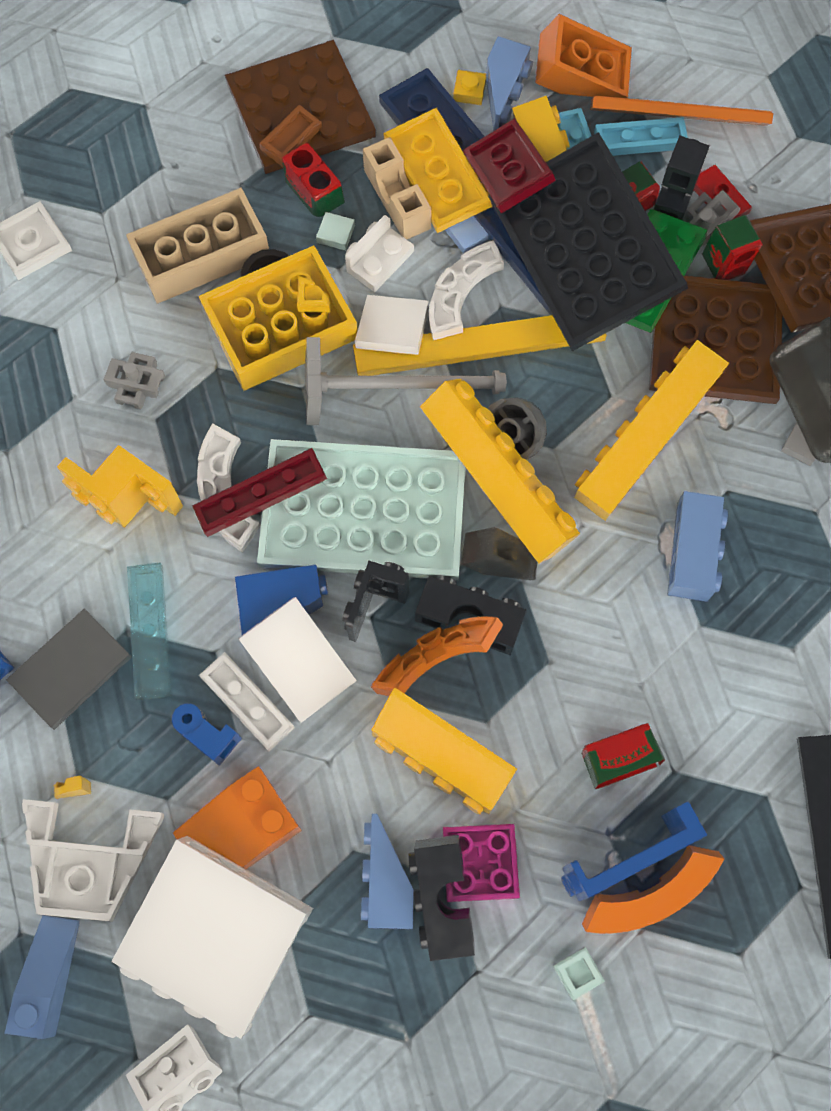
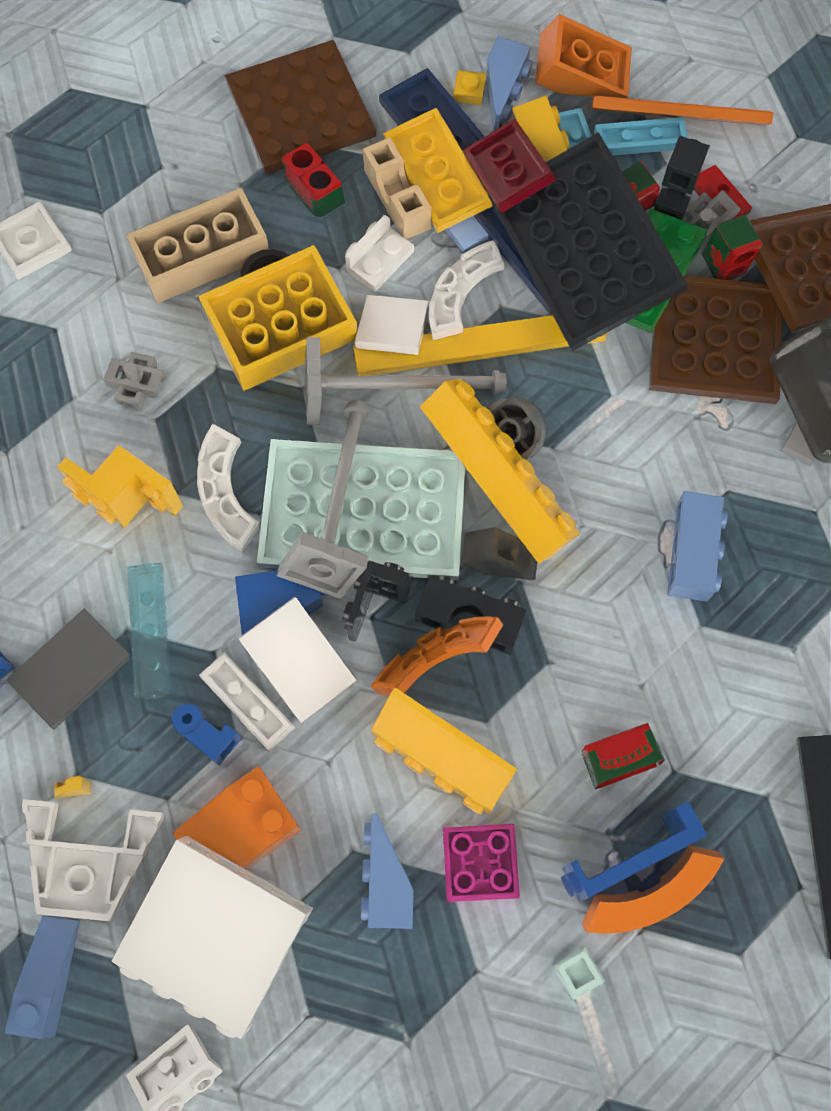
(259, 492): dark red tile -> none
(290, 134): dark orange tile -> none
(311, 297): yellow tile -> none
(317, 560): none -> light grey tile
(335, 231): light aqua tile -> none
(446, 930): black arch -> none
(650, 430): yellow brick -> none

